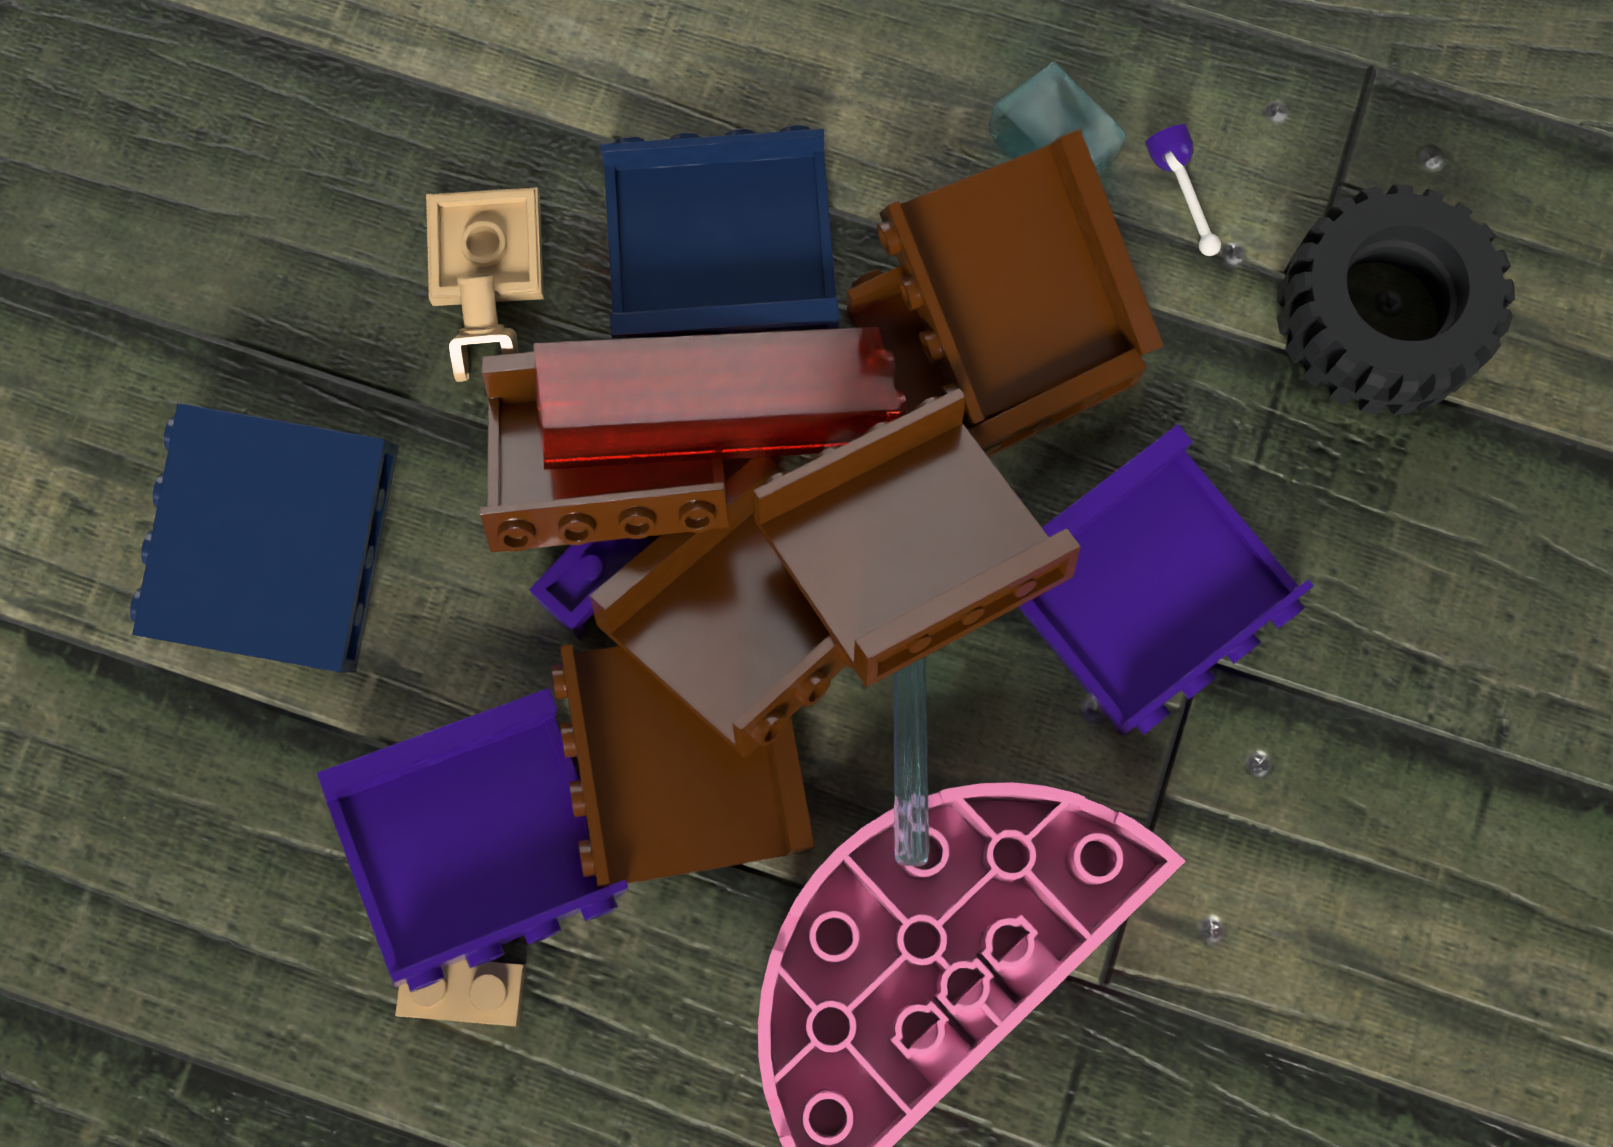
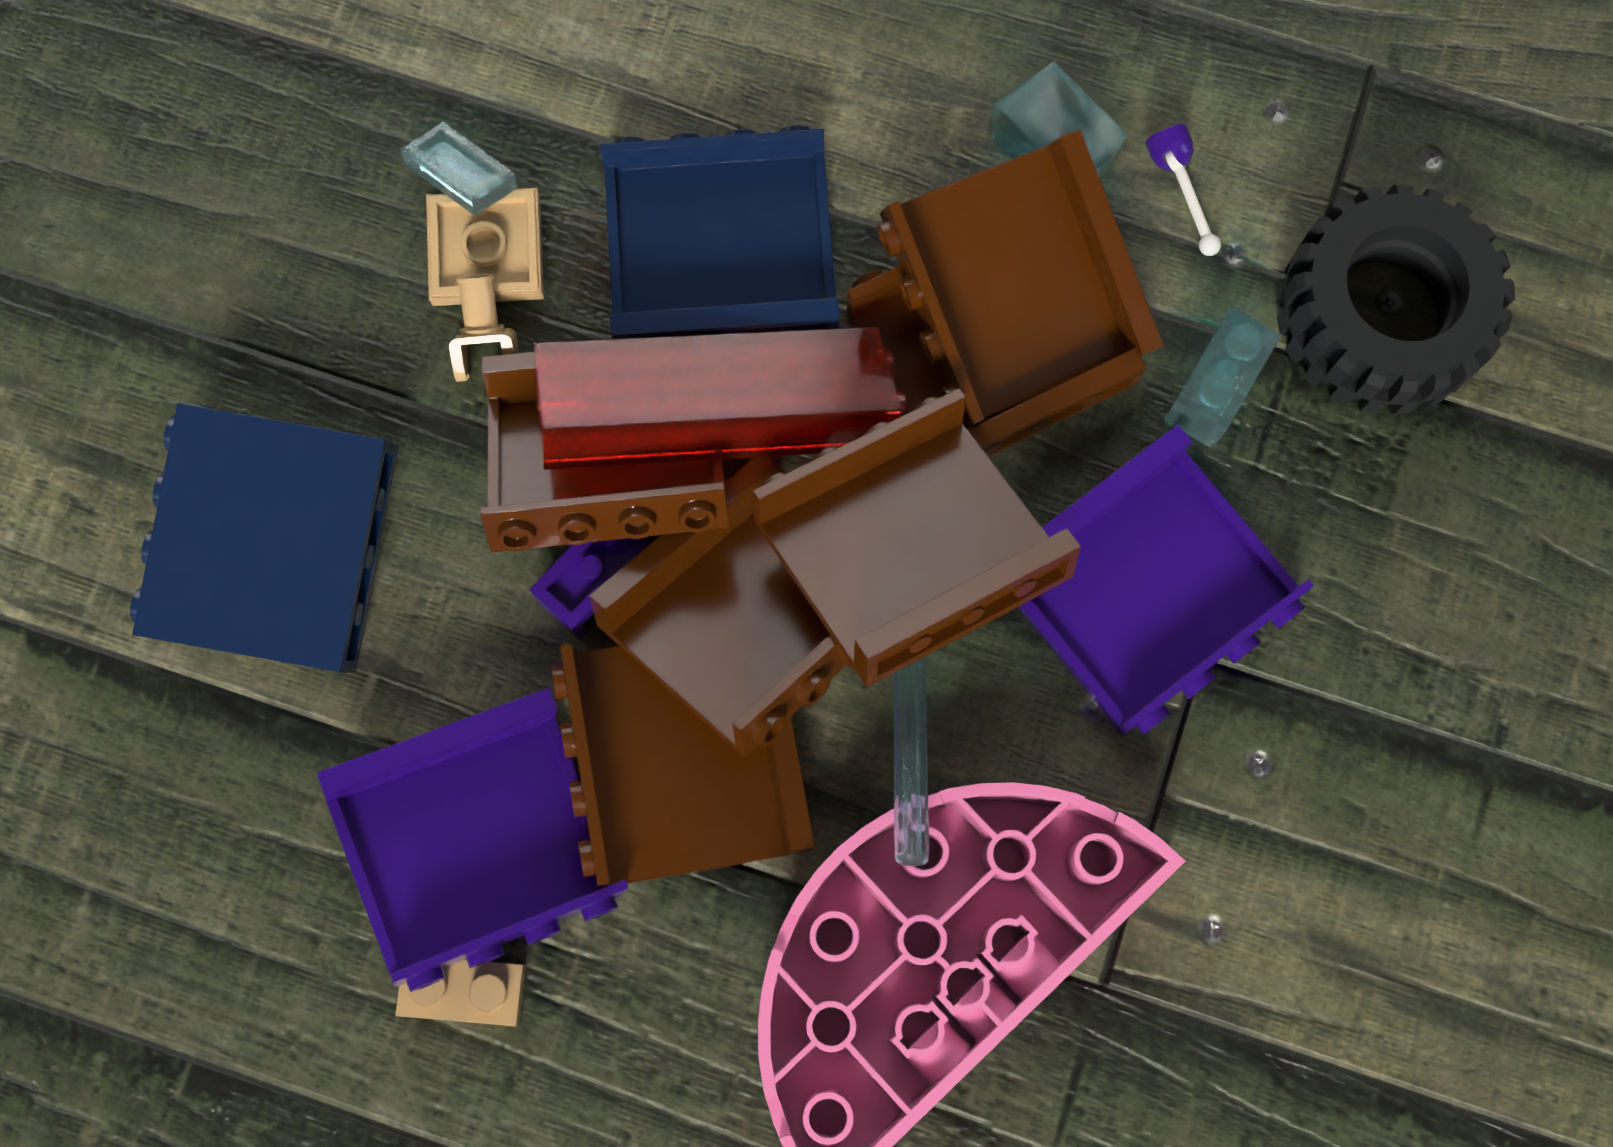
(459, 168): none -> clear light blue tile
(1222, 377): none -> clear light blue brick

